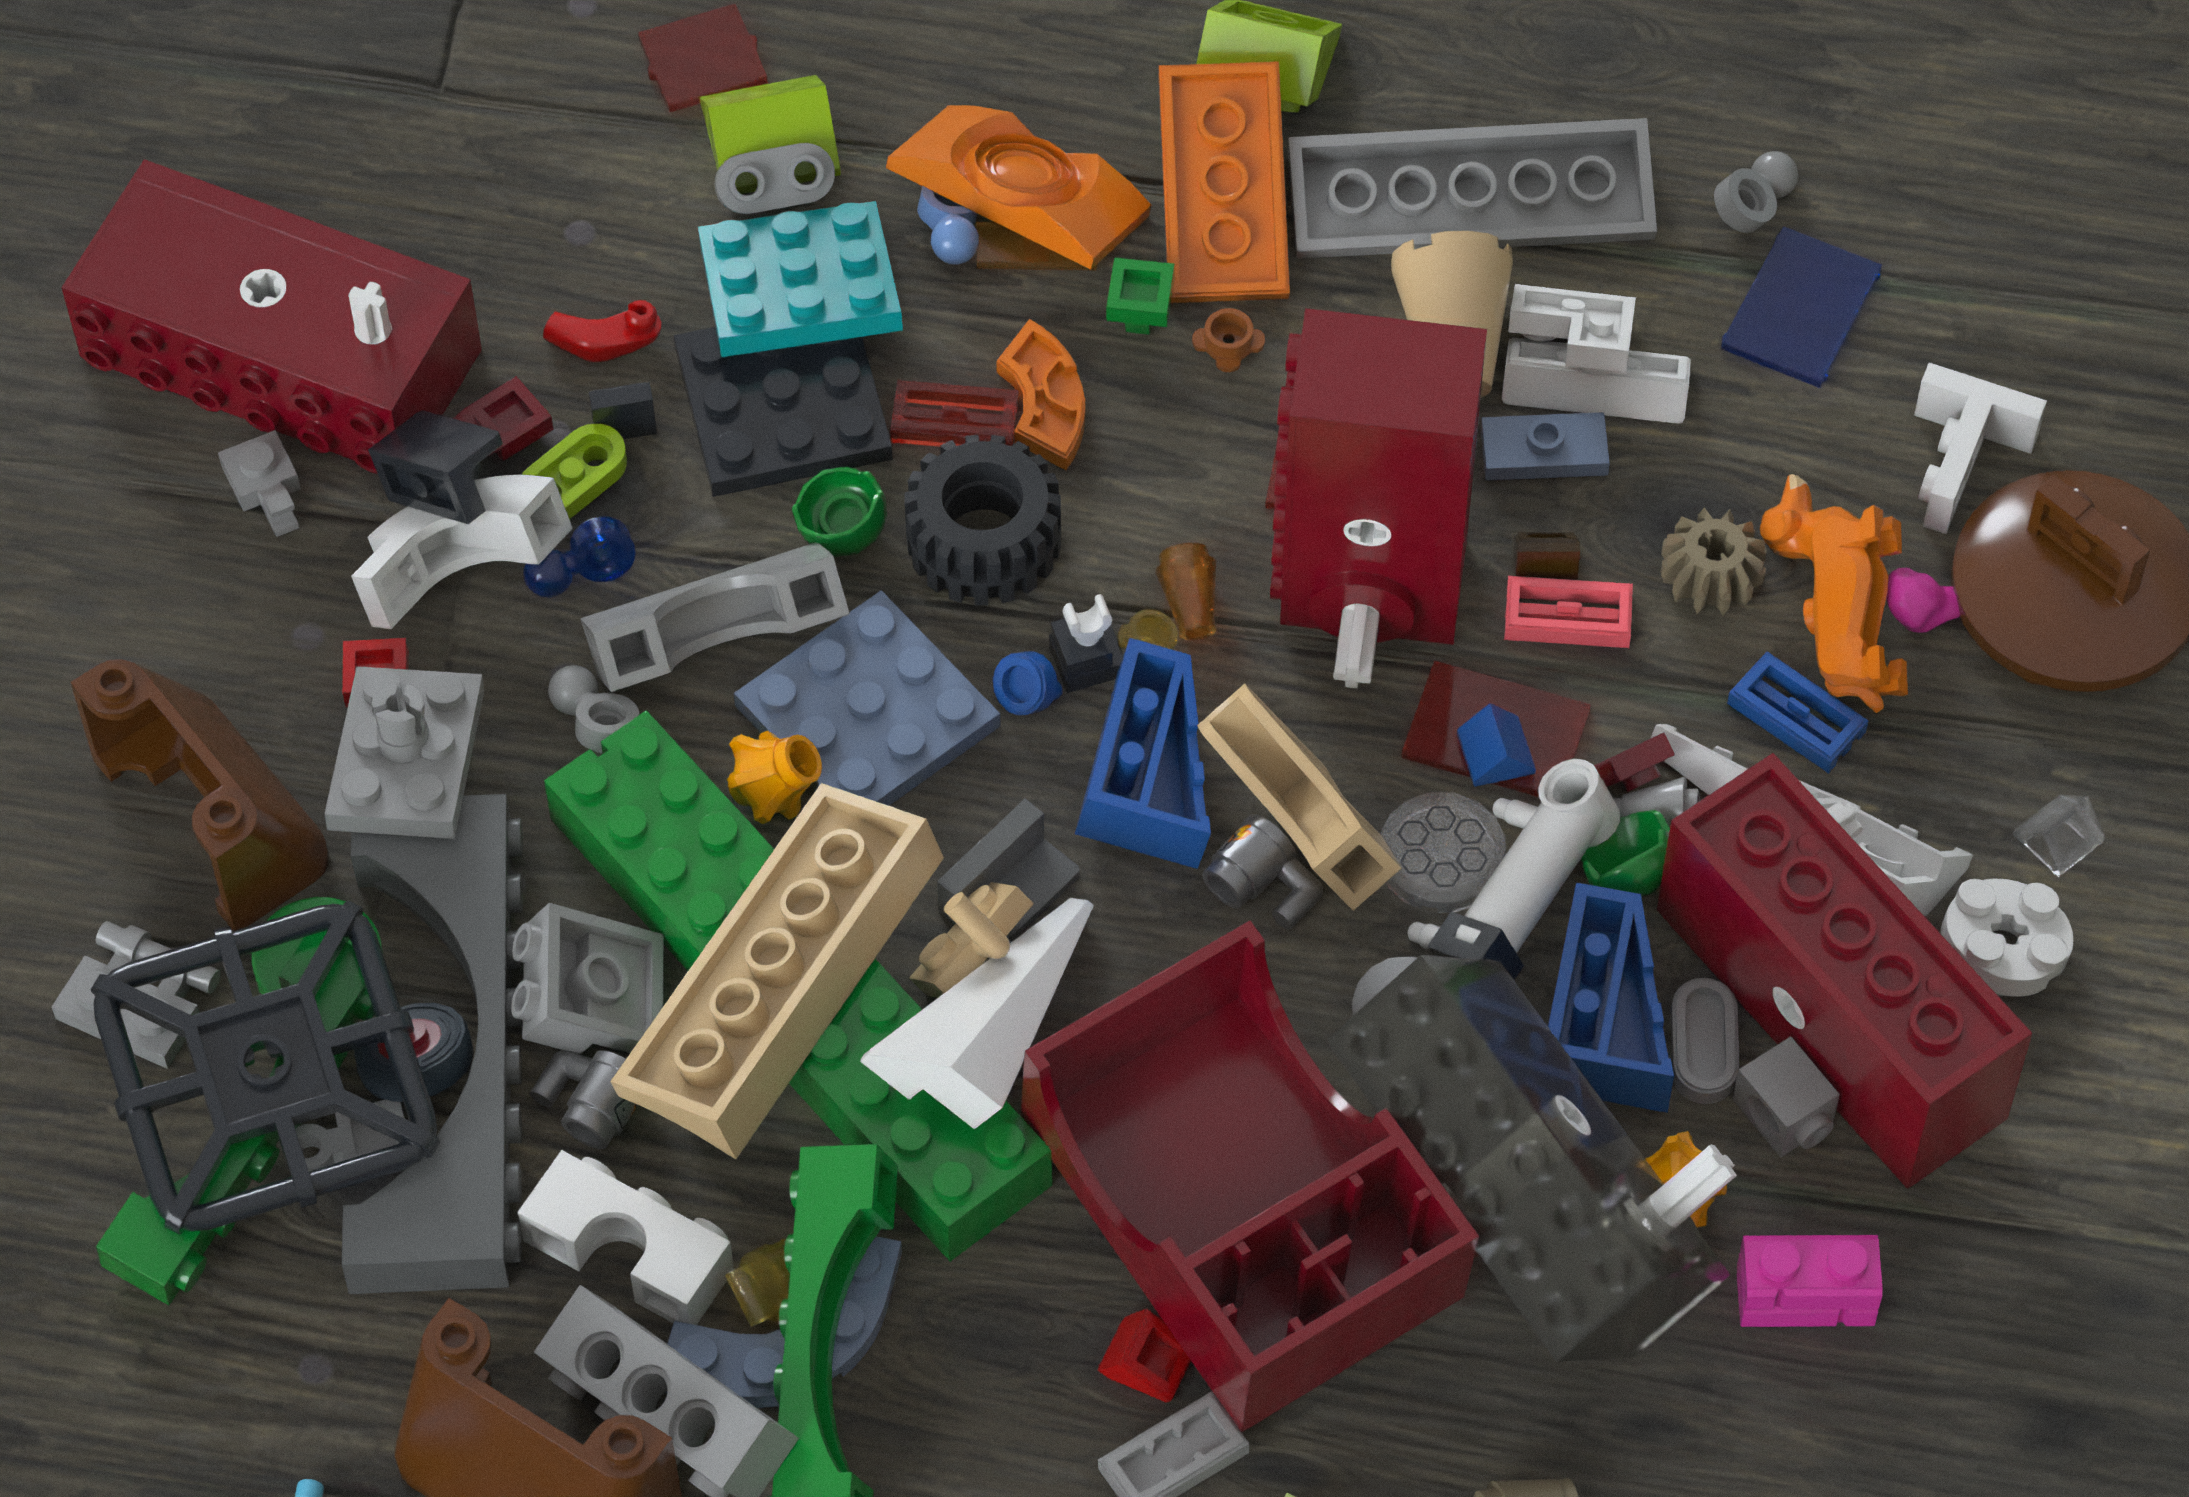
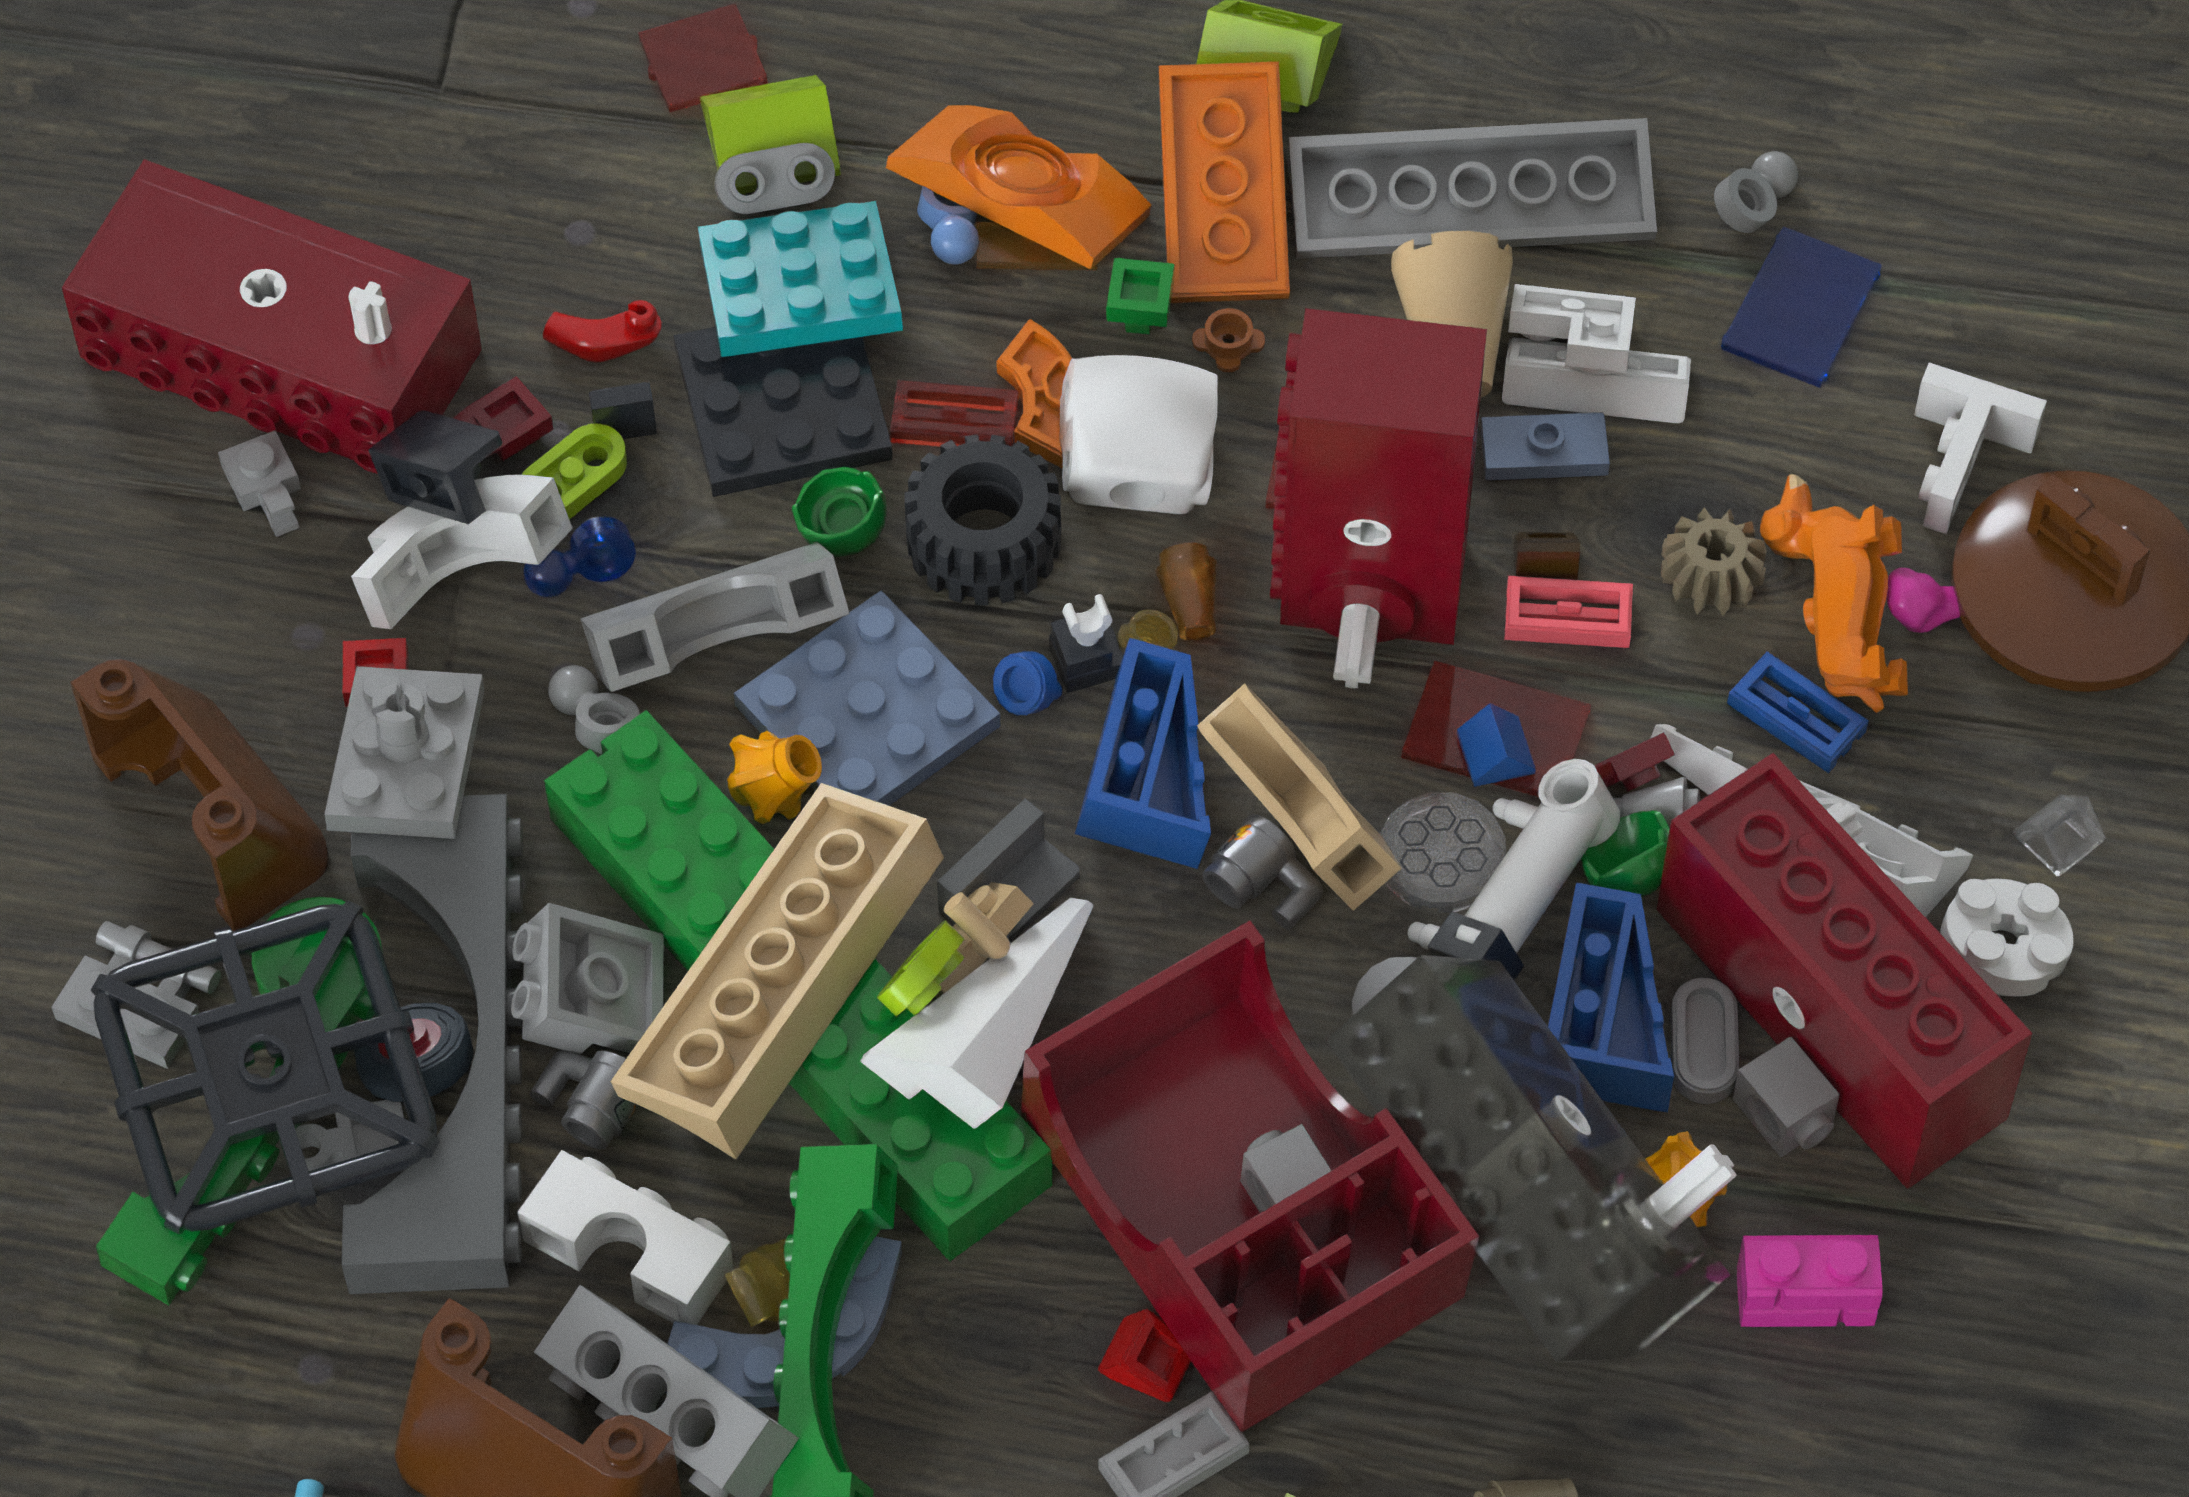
(923, 970): none -> lime plate
(1137, 433): none -> white piece
(1280, 1166): none -> light grey brick

